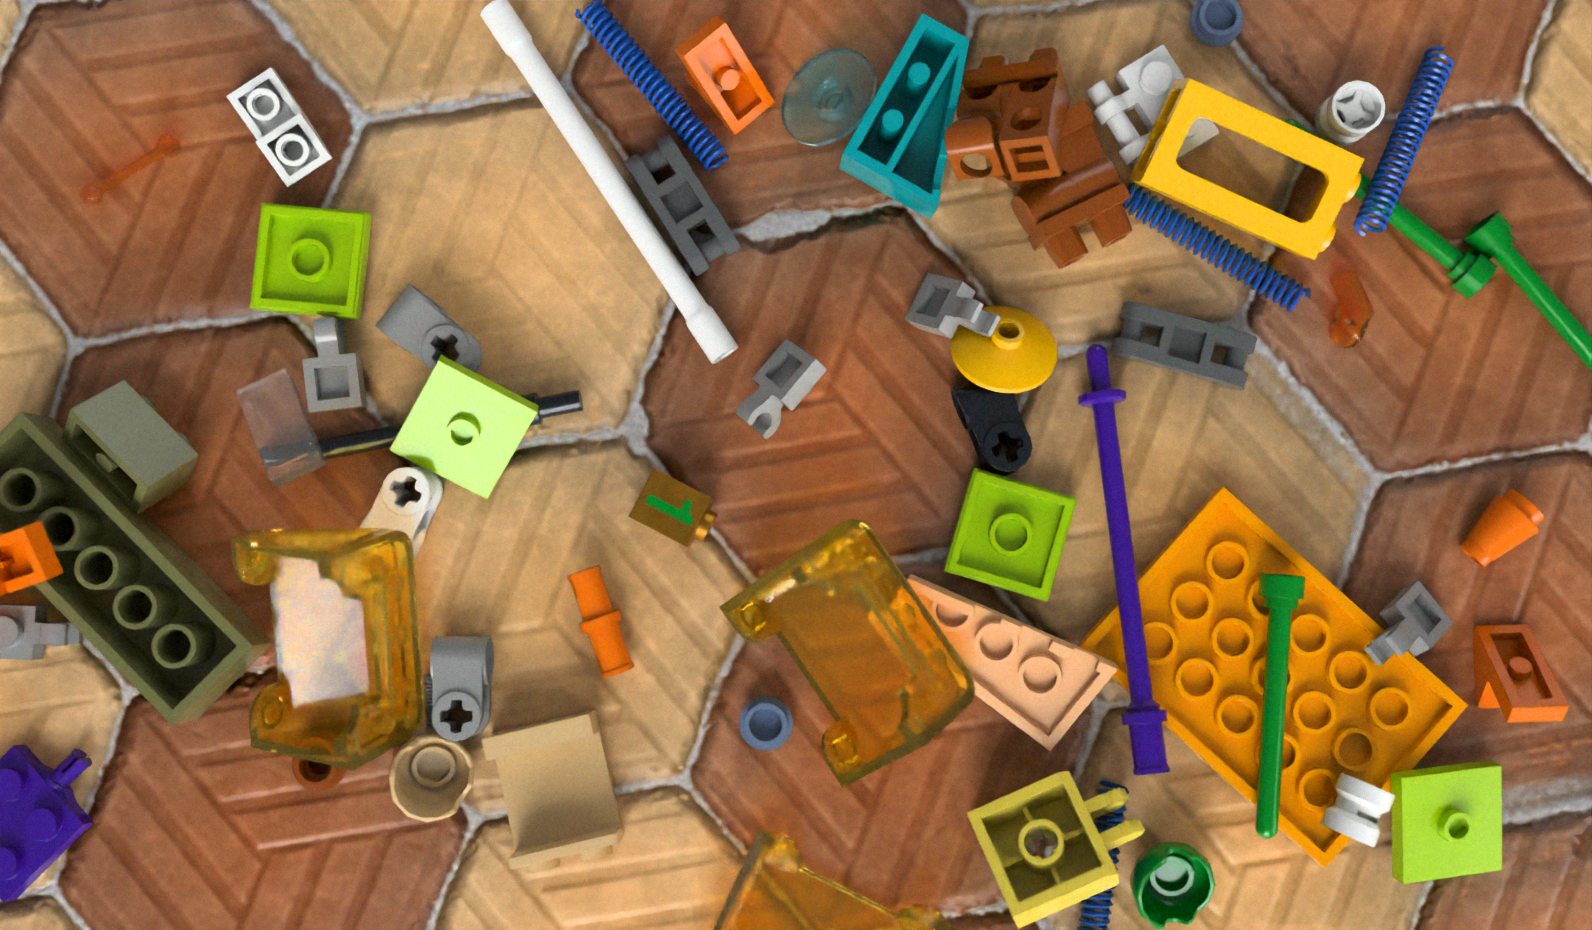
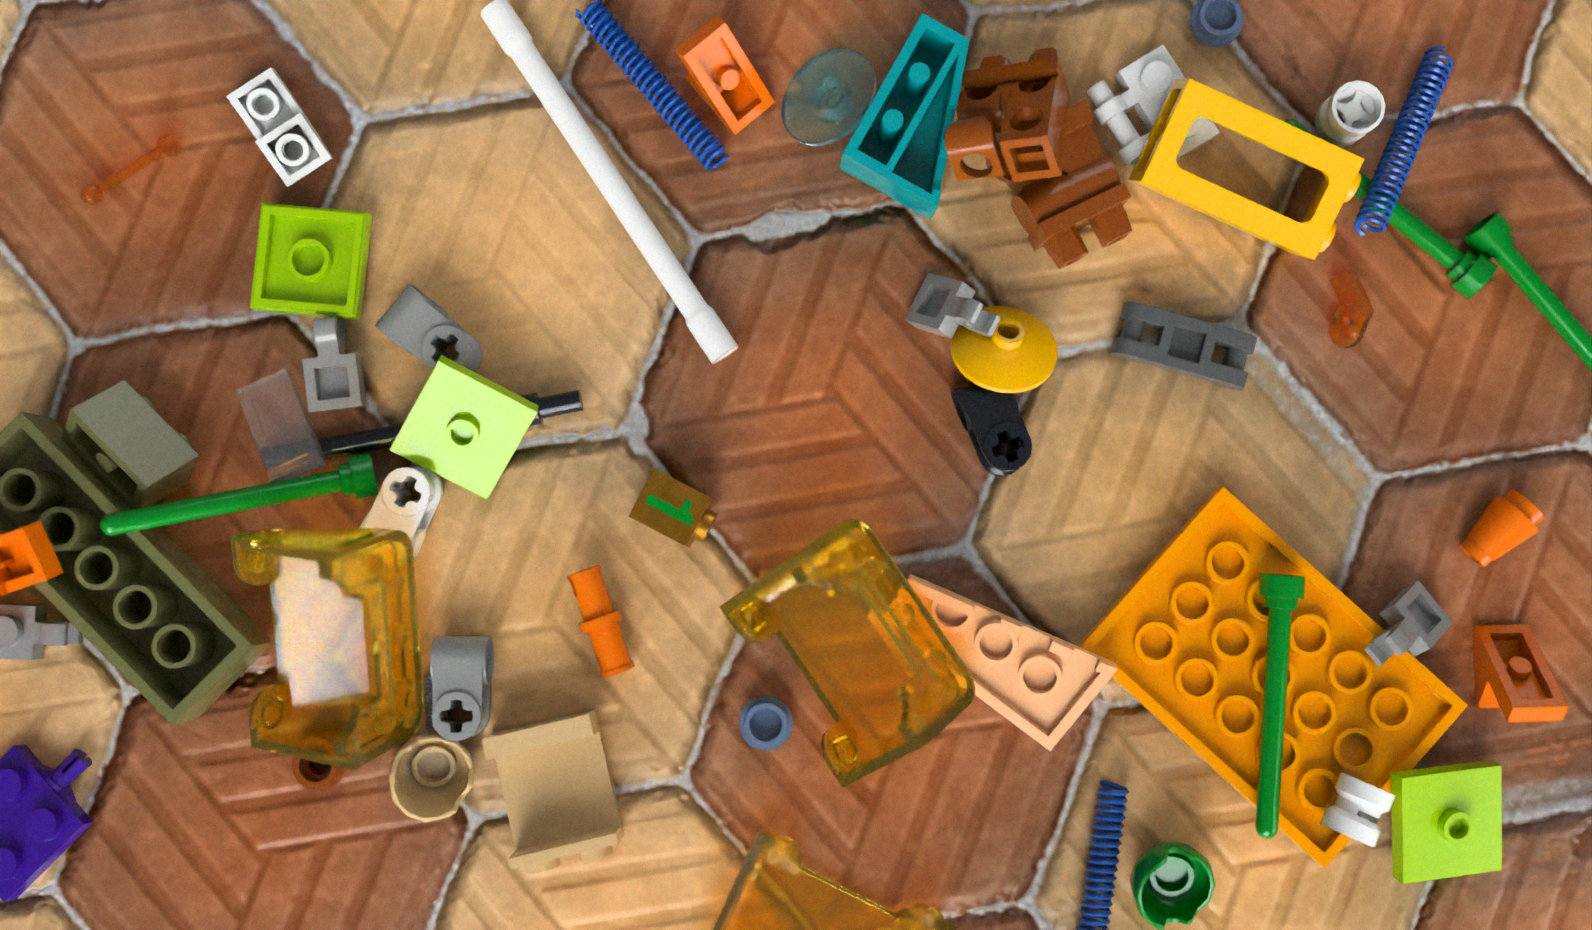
(352, 478): none -> green piece
(682, 204): dark grey plate -> none
(781, 381): light grey plate -> none
(1010, 534): lime plate -> none
(1057, 814): light yellow hinge -> none
(1143, 712): dark purple bar -> none
(1181, 219): blue piece -> none

